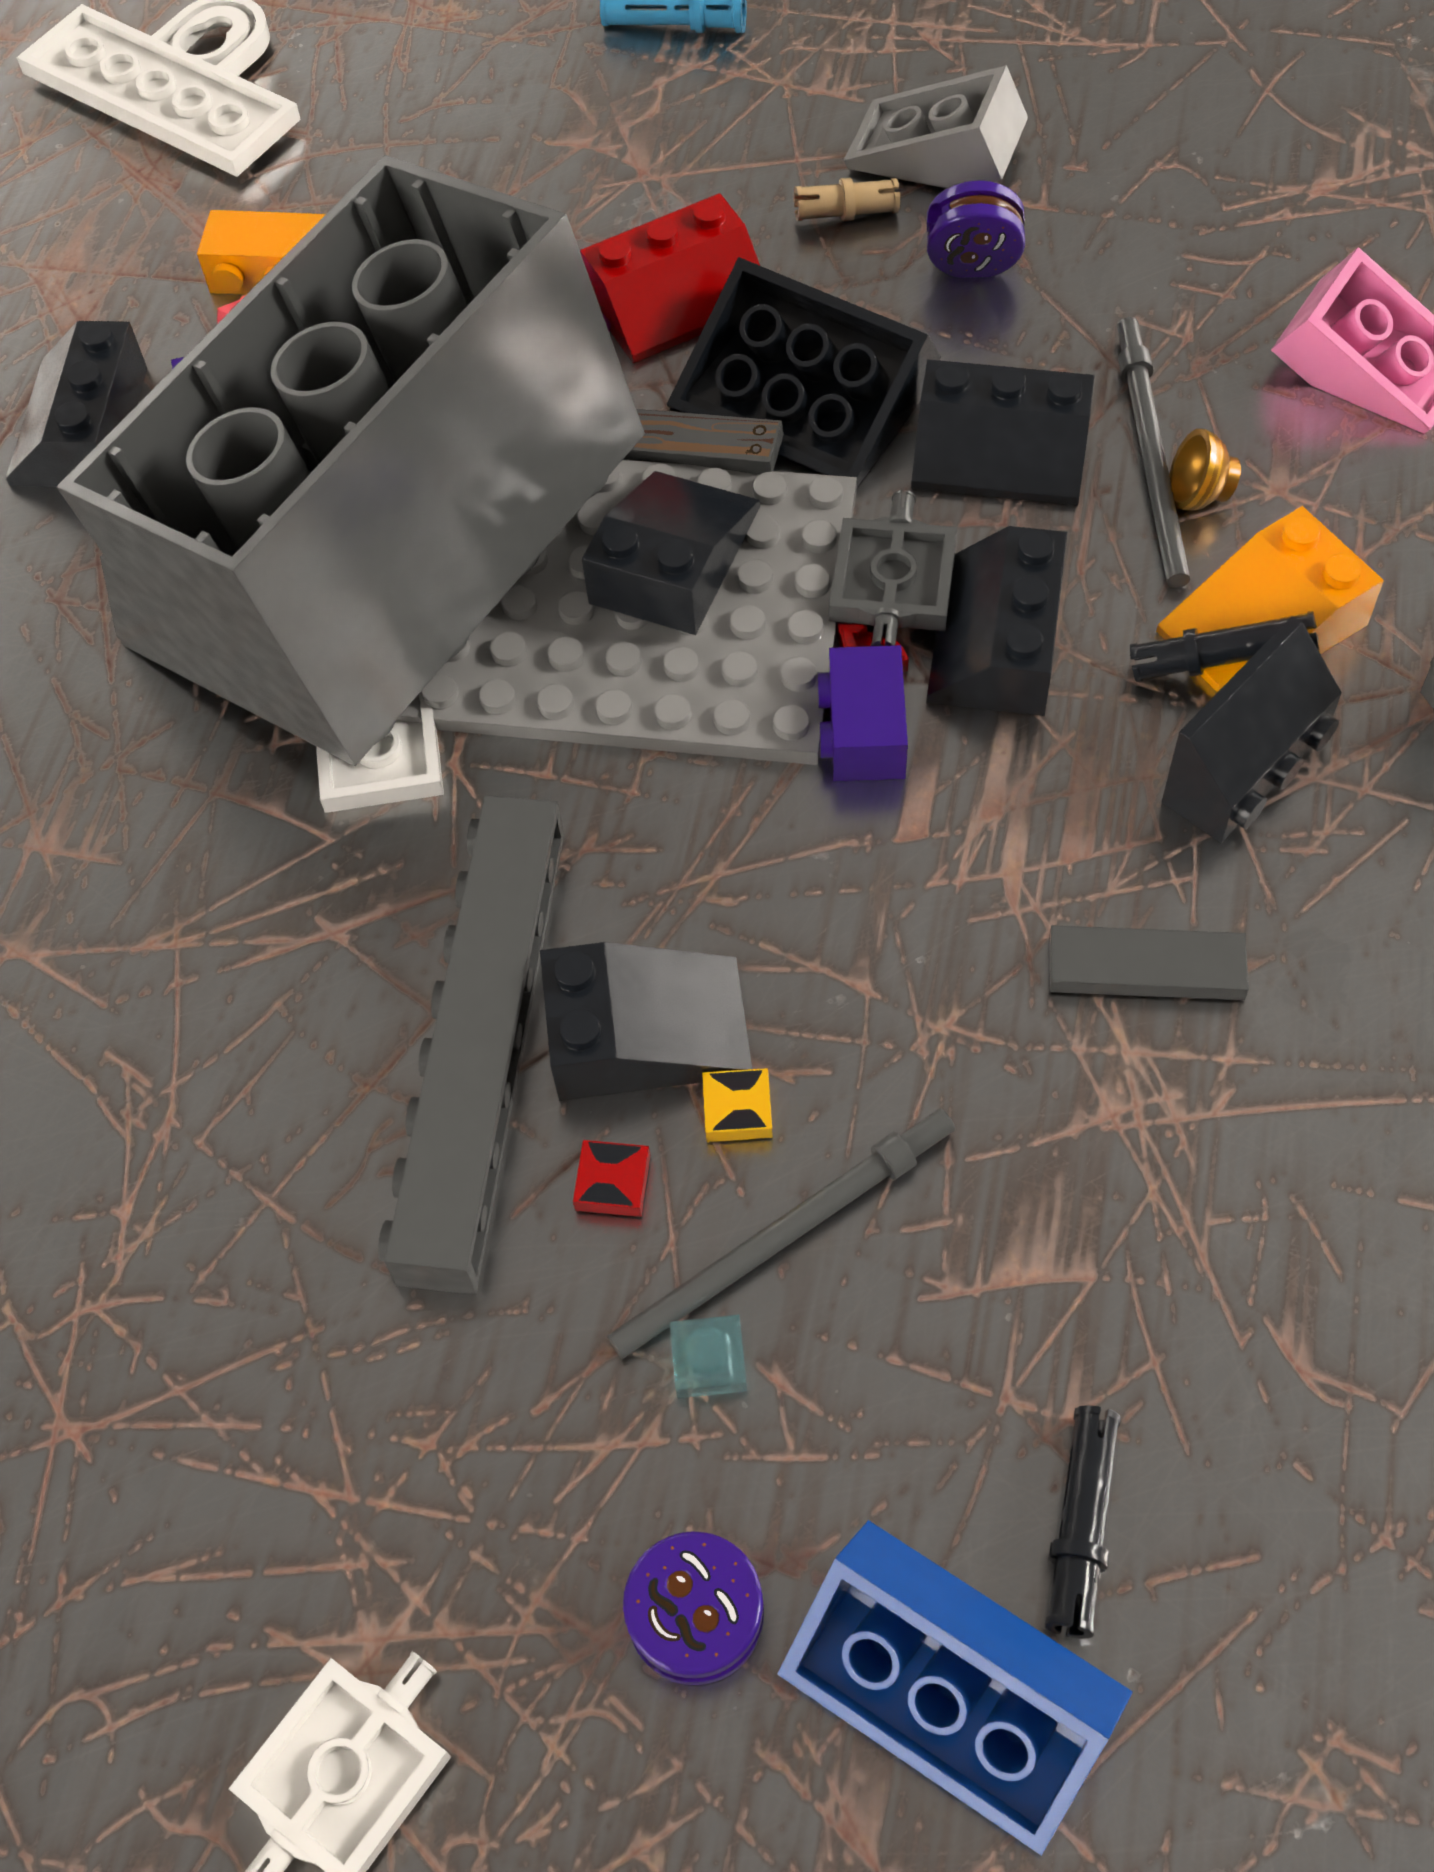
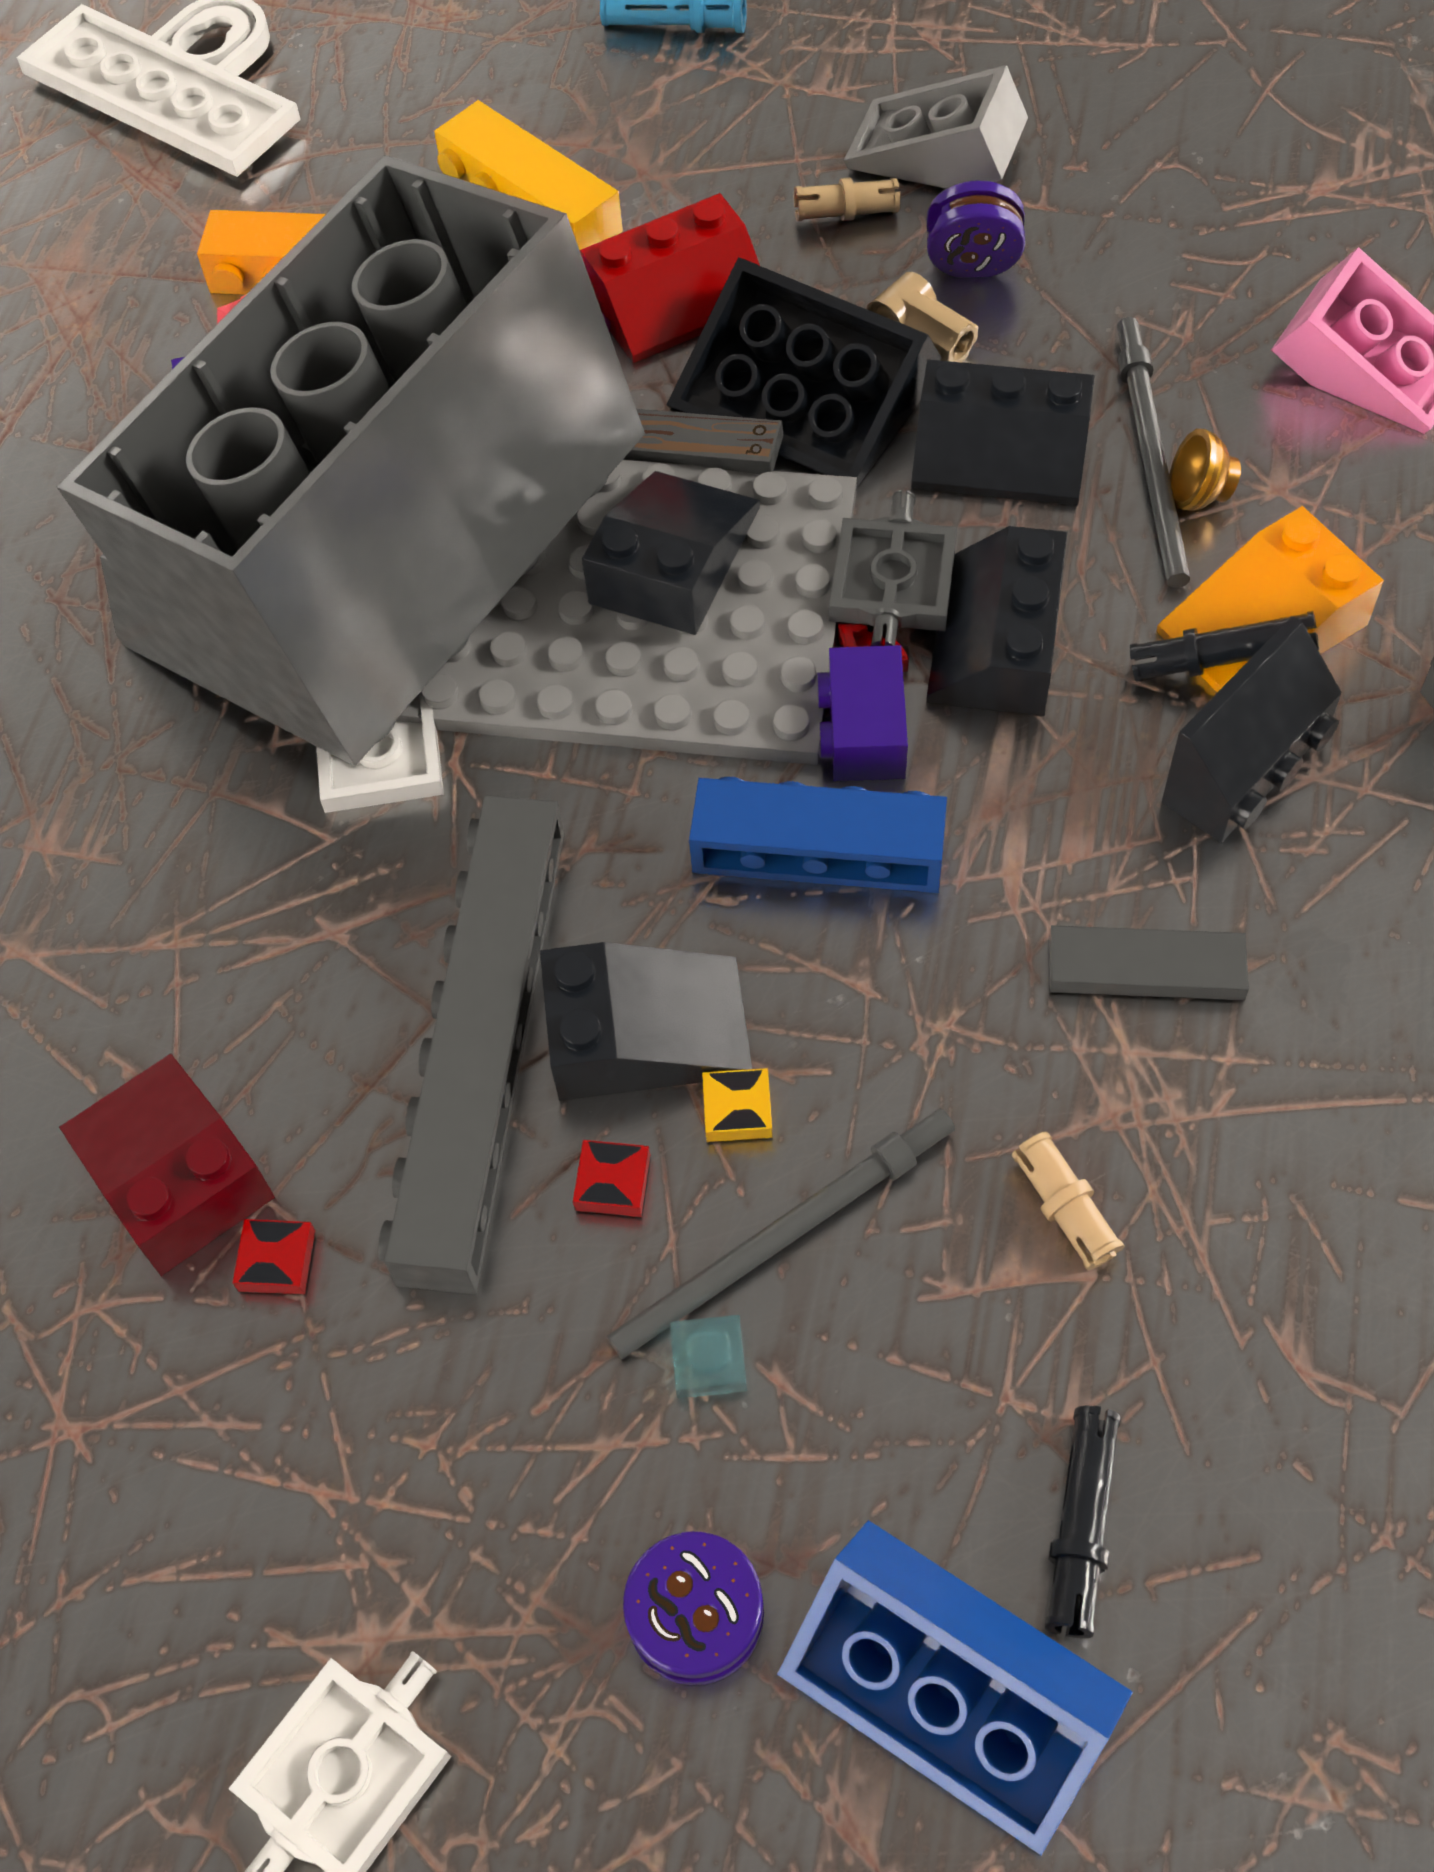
(77, 400): black slope -> none
(167, 1163): none -> dark red slope
(274, 1256): none -> red tile
(504, 157): none -> yellow brick
(818, 834): none -> blue brick
(914, 304): none -> tan piece
(1067, 1200): none -> tan pin

